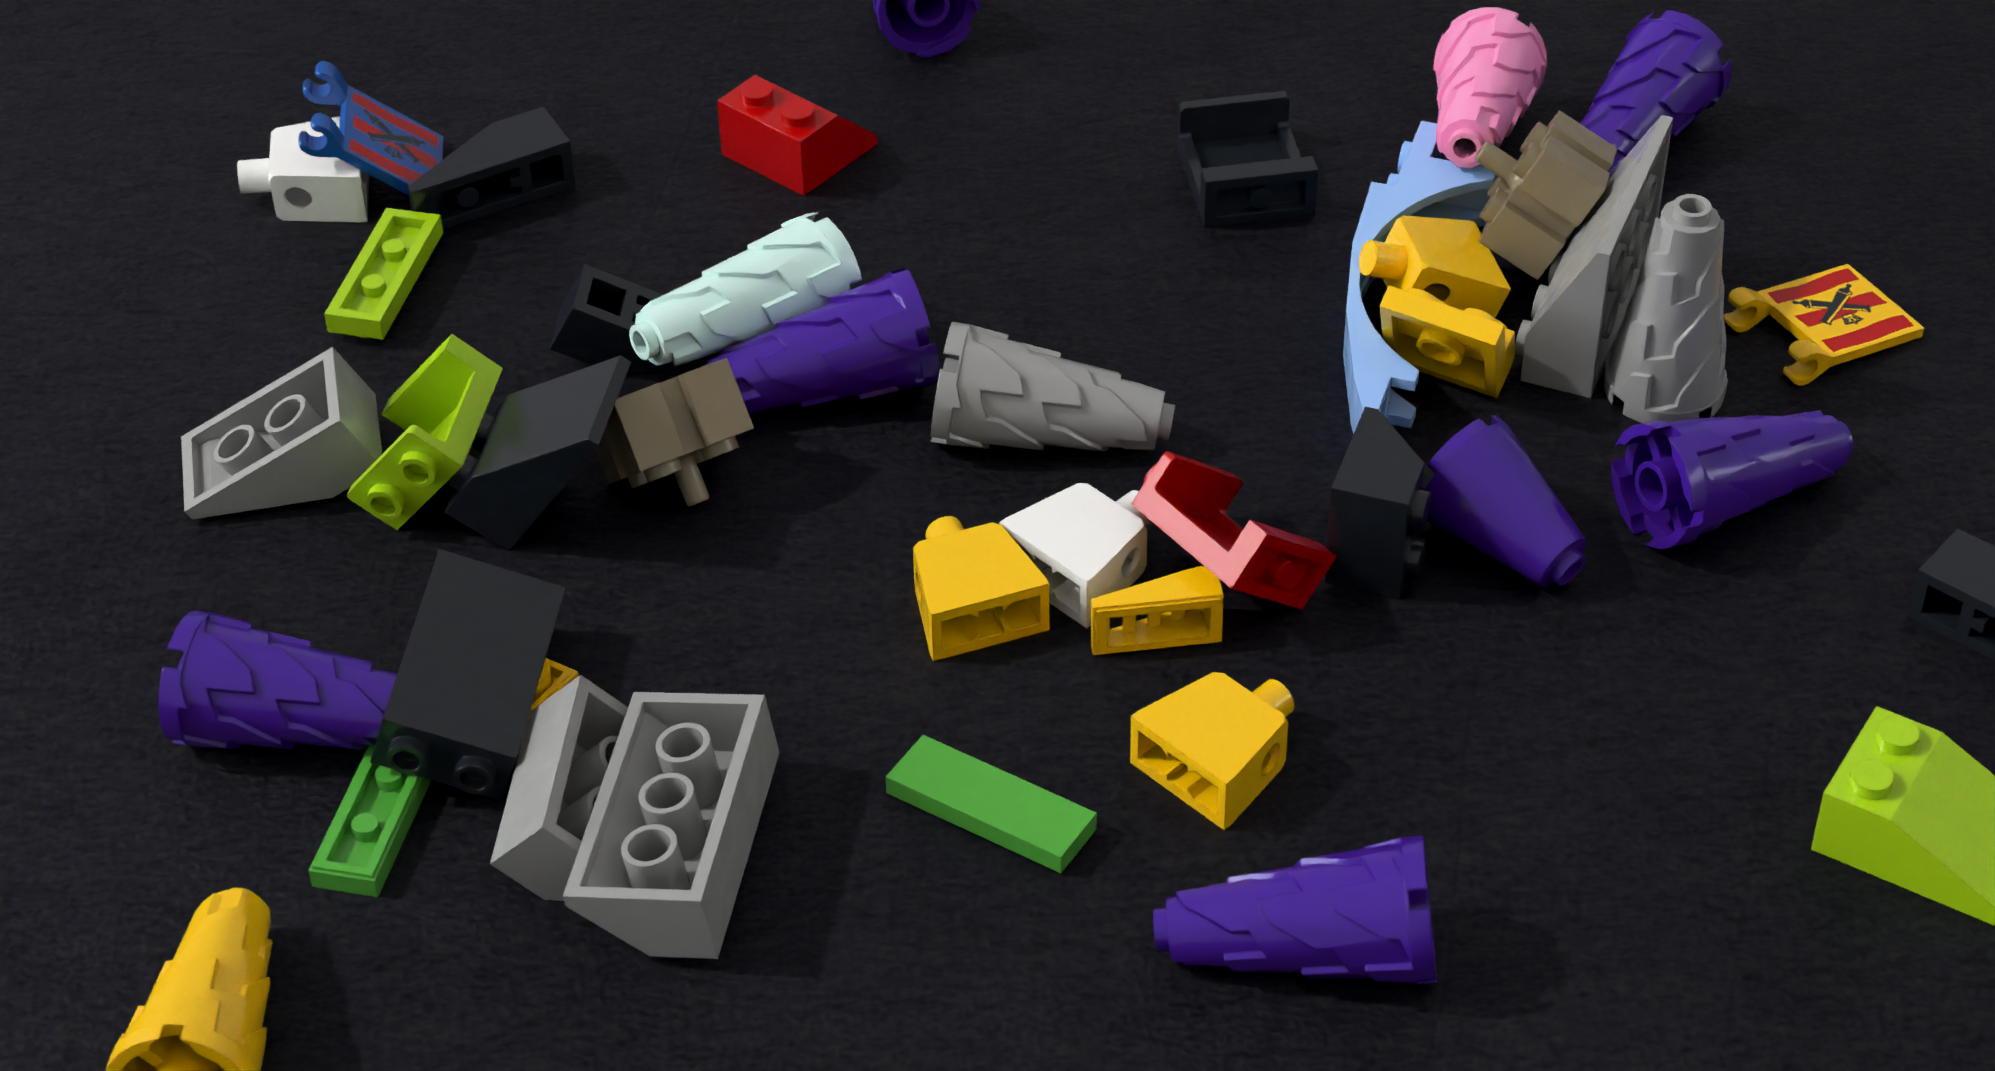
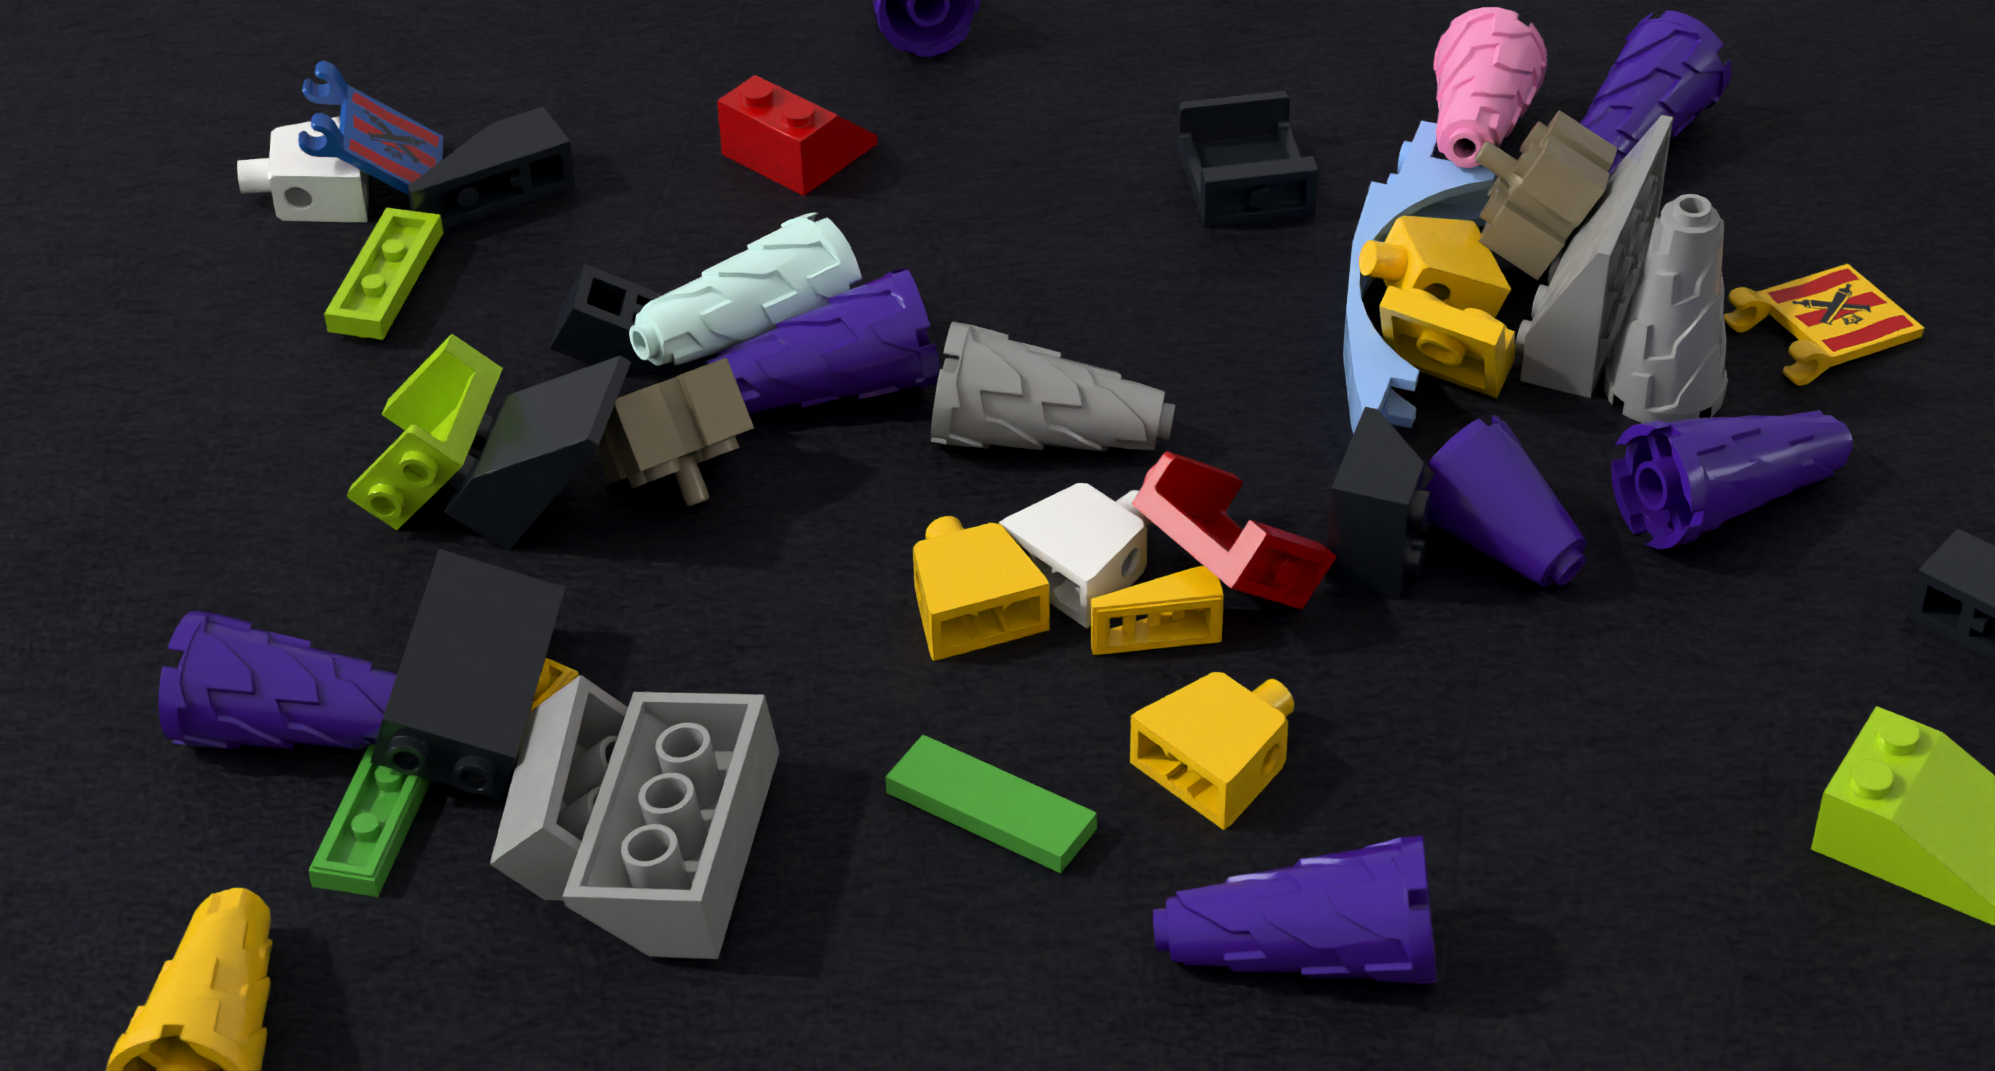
(284, 443): light grey slope -> none

